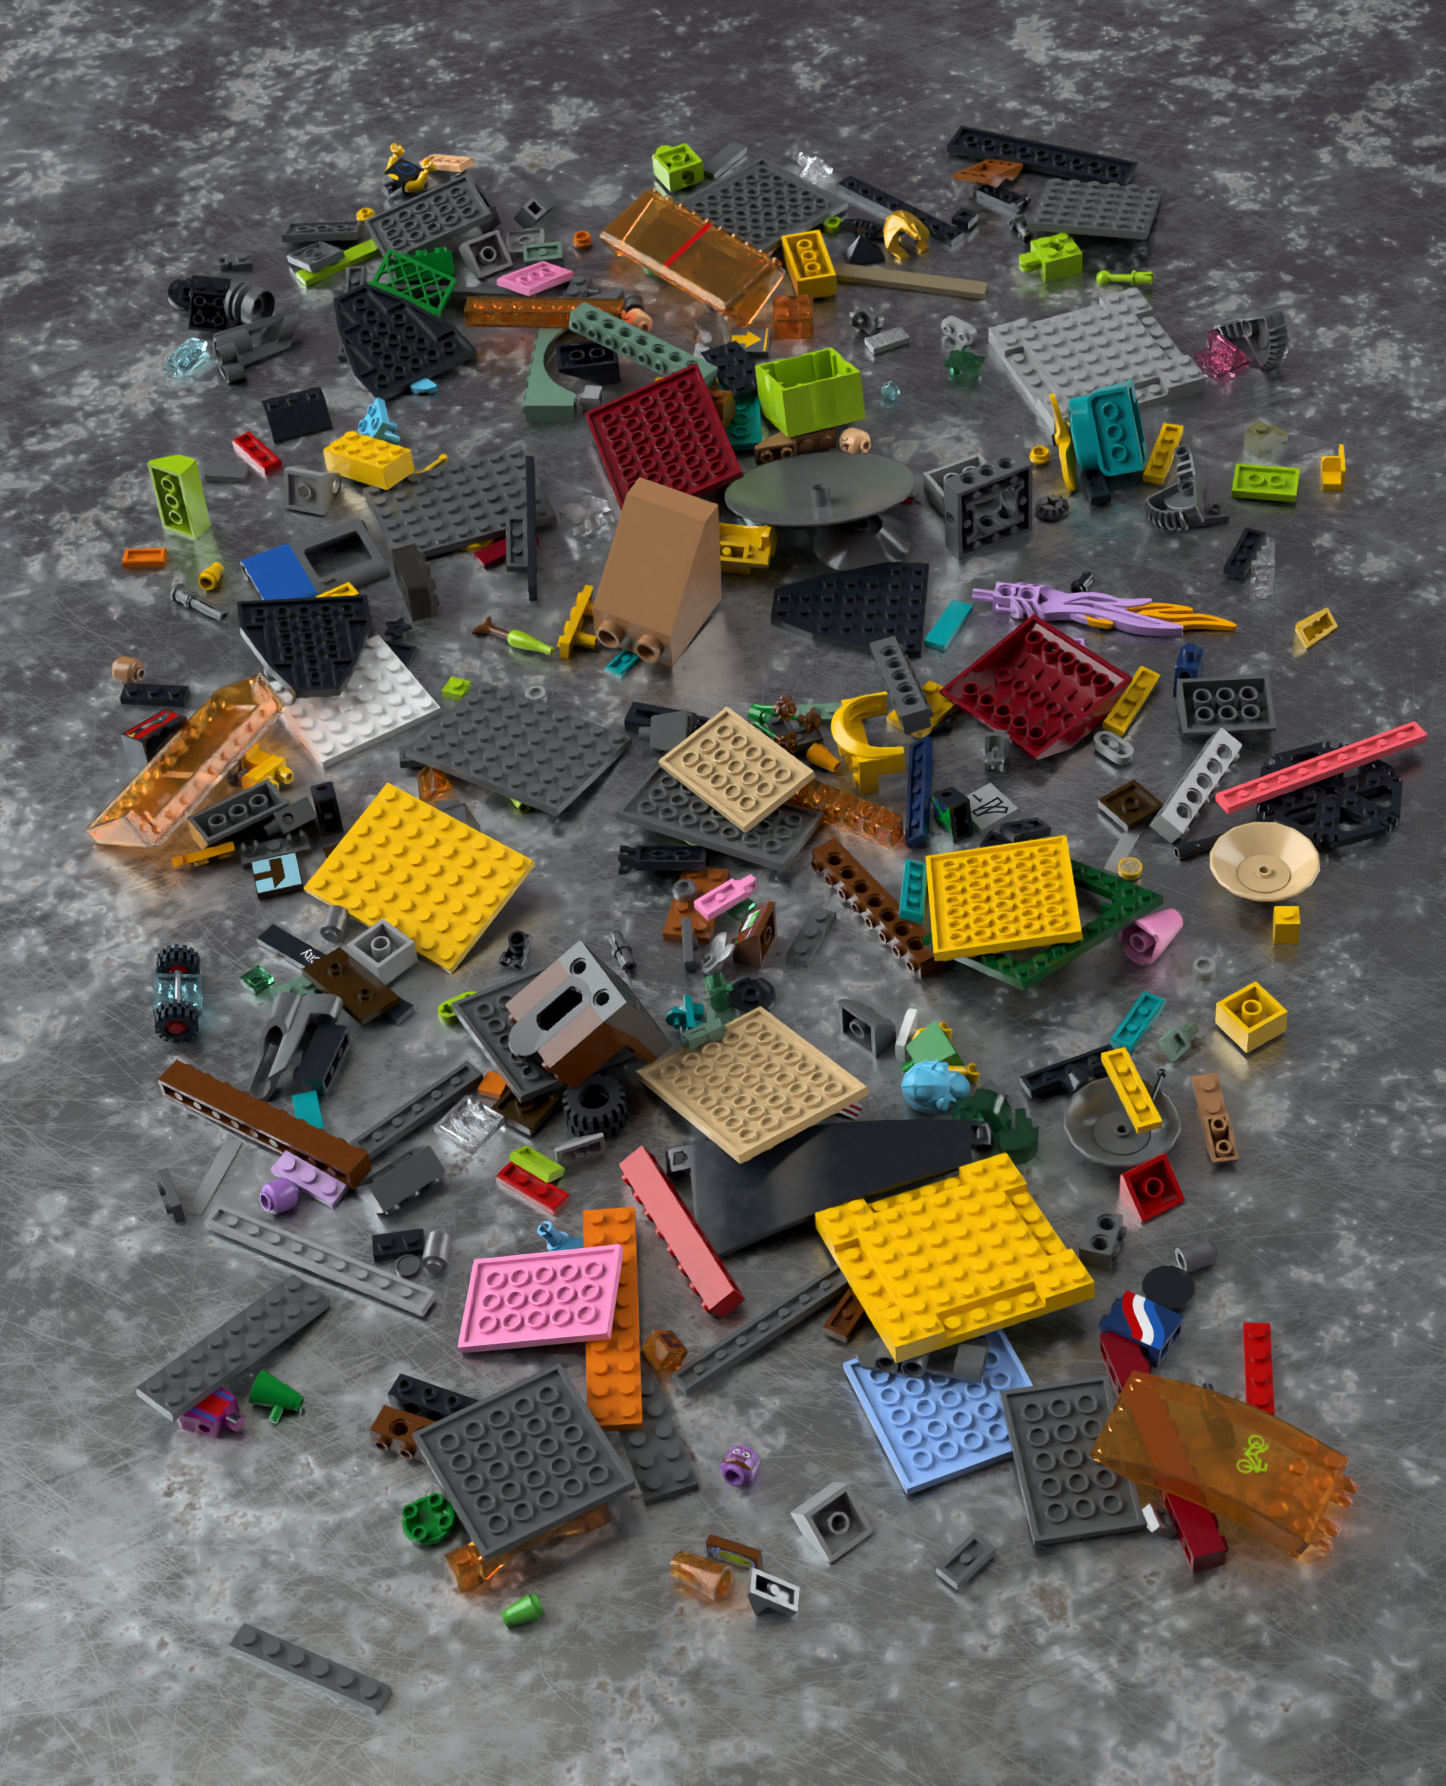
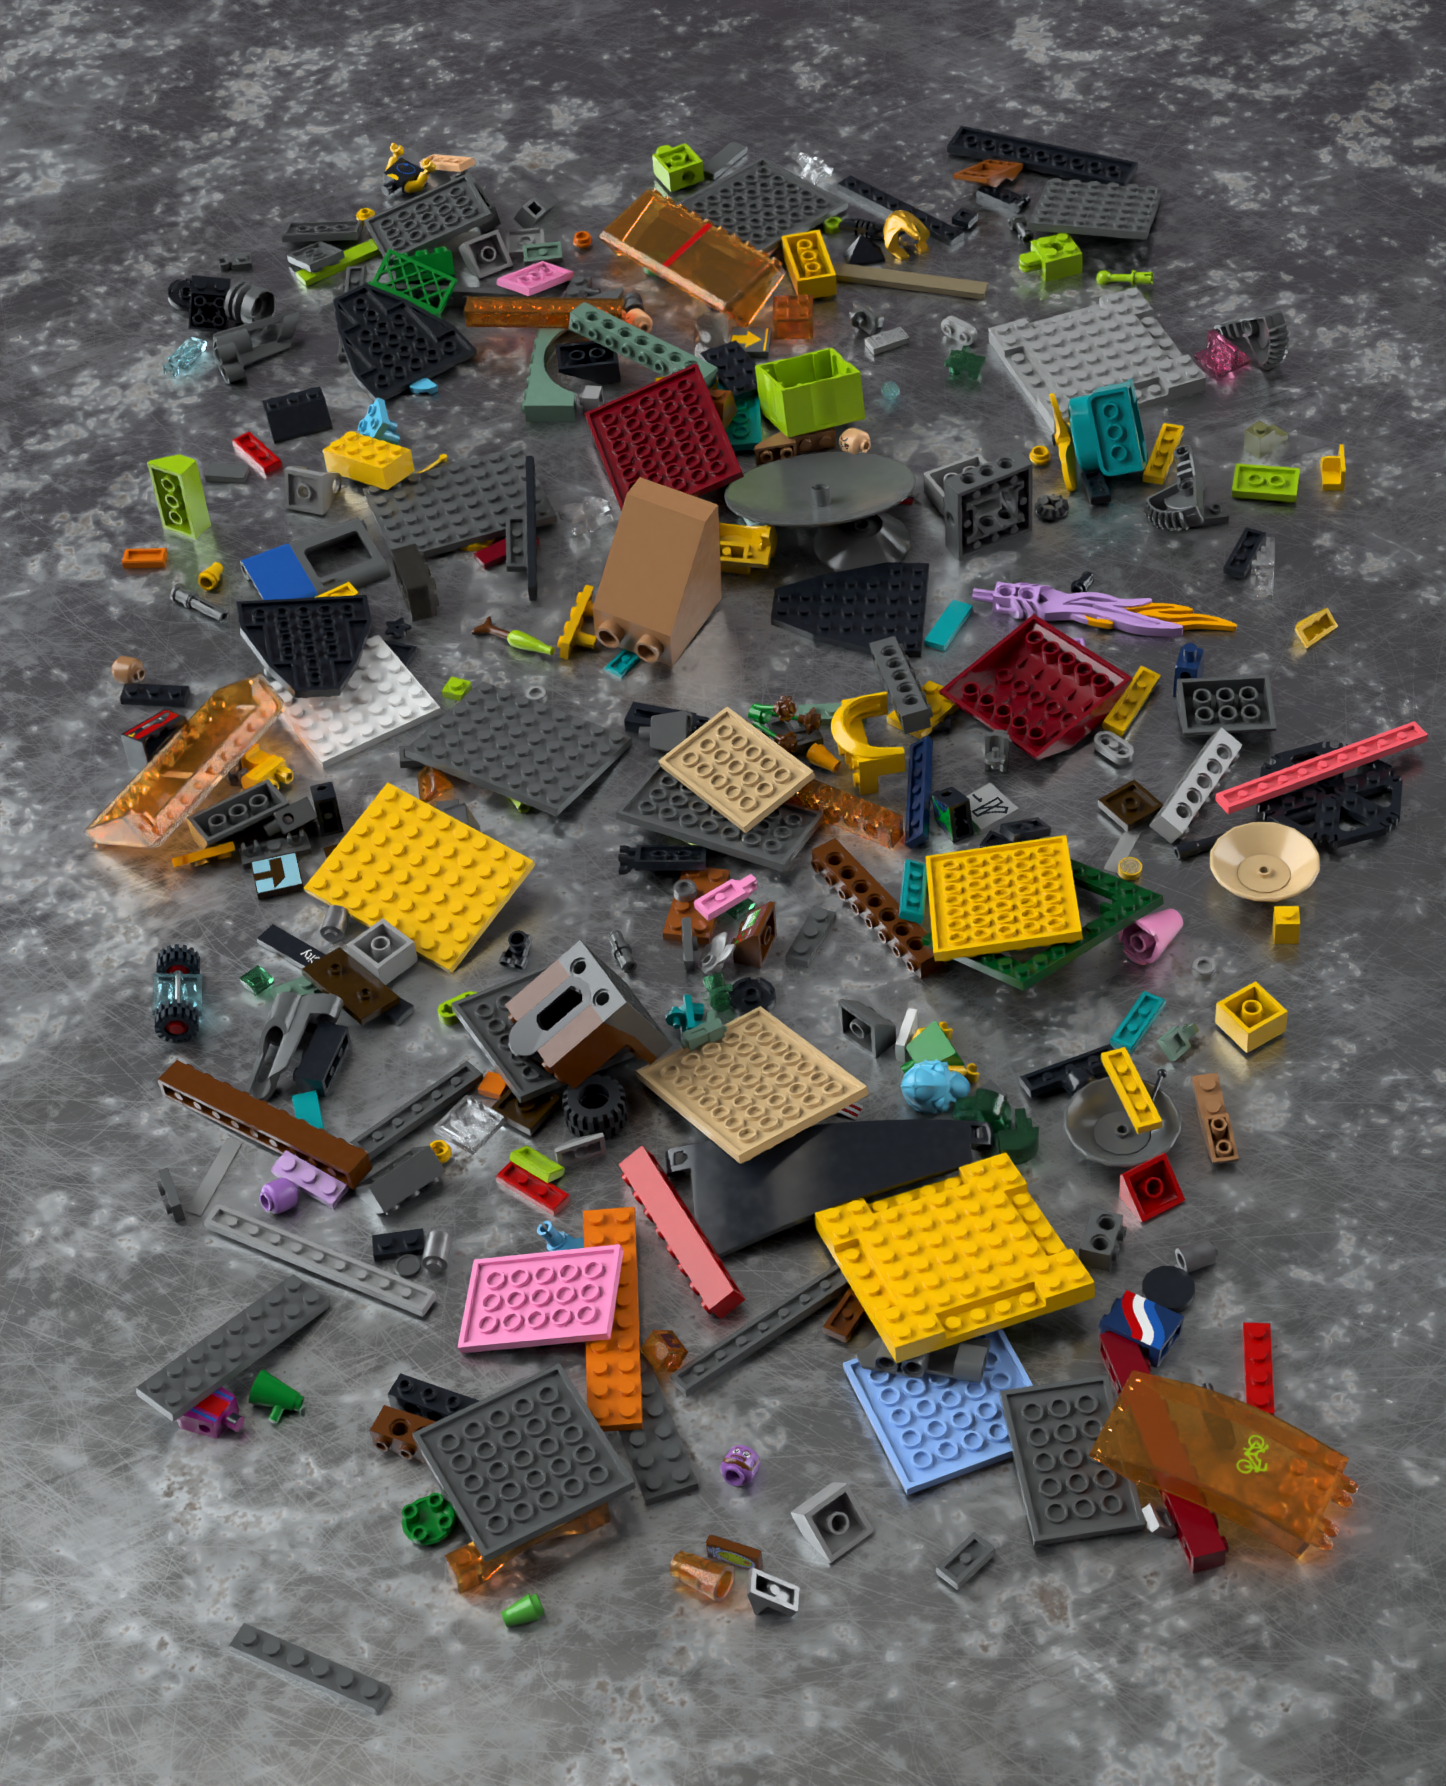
(441, 1150): none -> yellow plate

